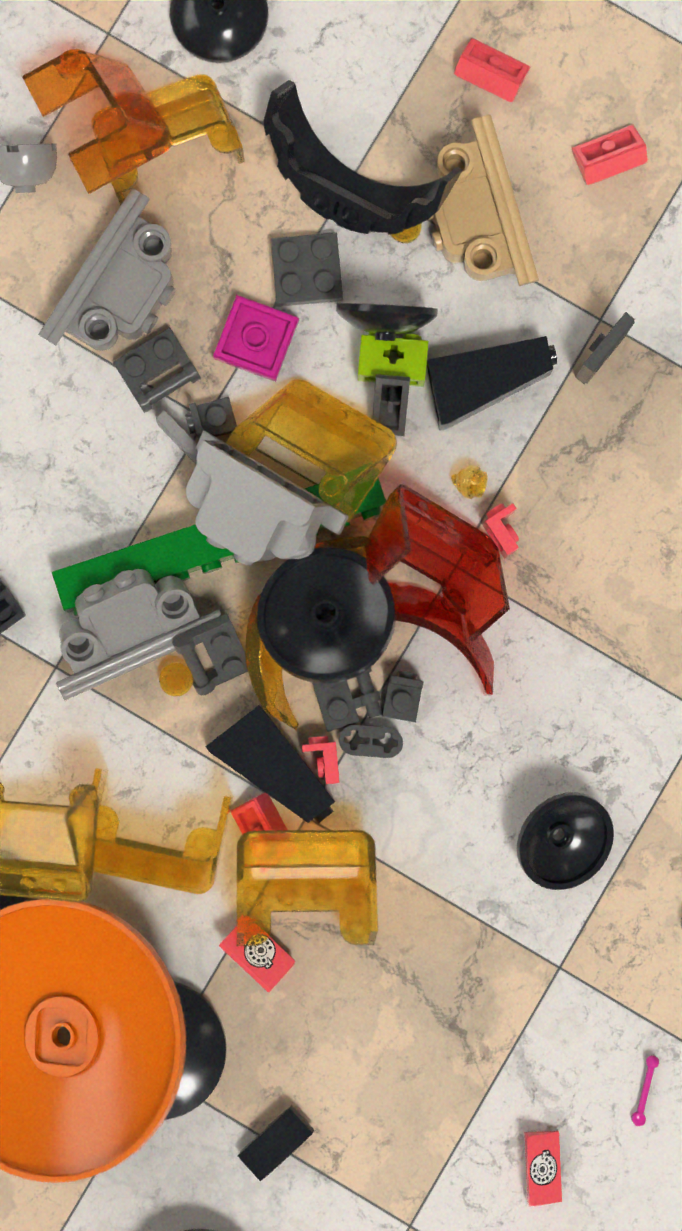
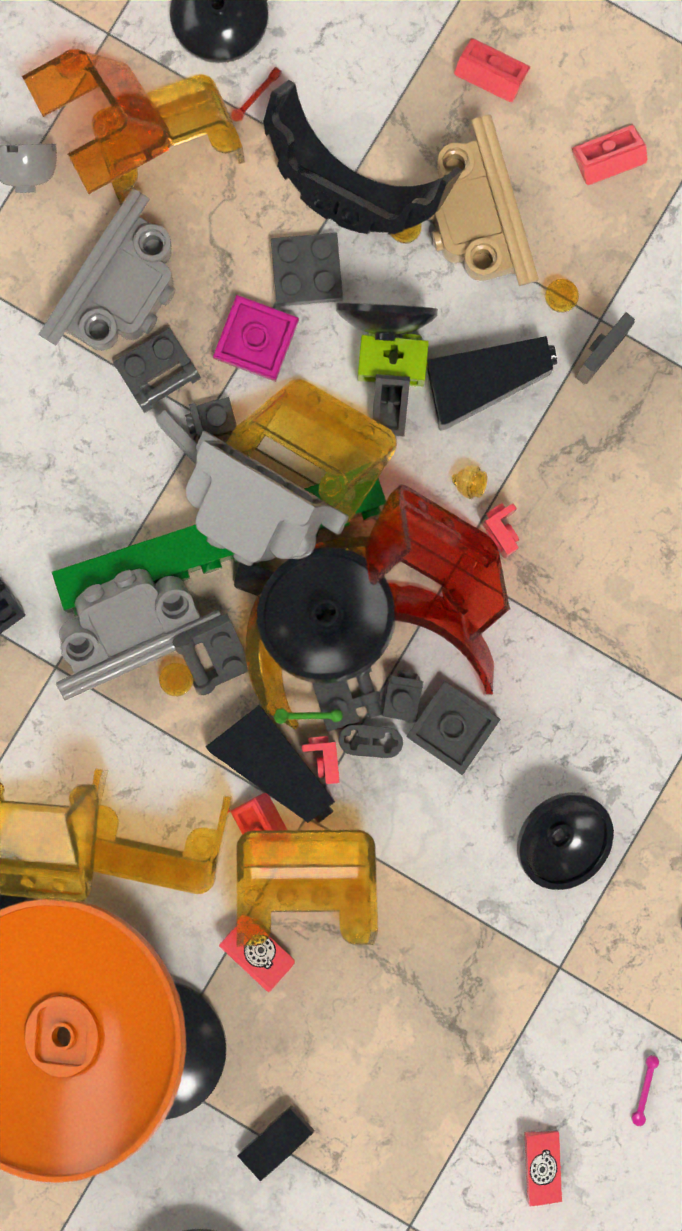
(238, 114): none -> clear red hinge
(251, 578): none -> black slope
(282, 715): none -> bright green hinge
(453, 728): none -> dark grey plate
(561, 295): none -> clear yellow plate

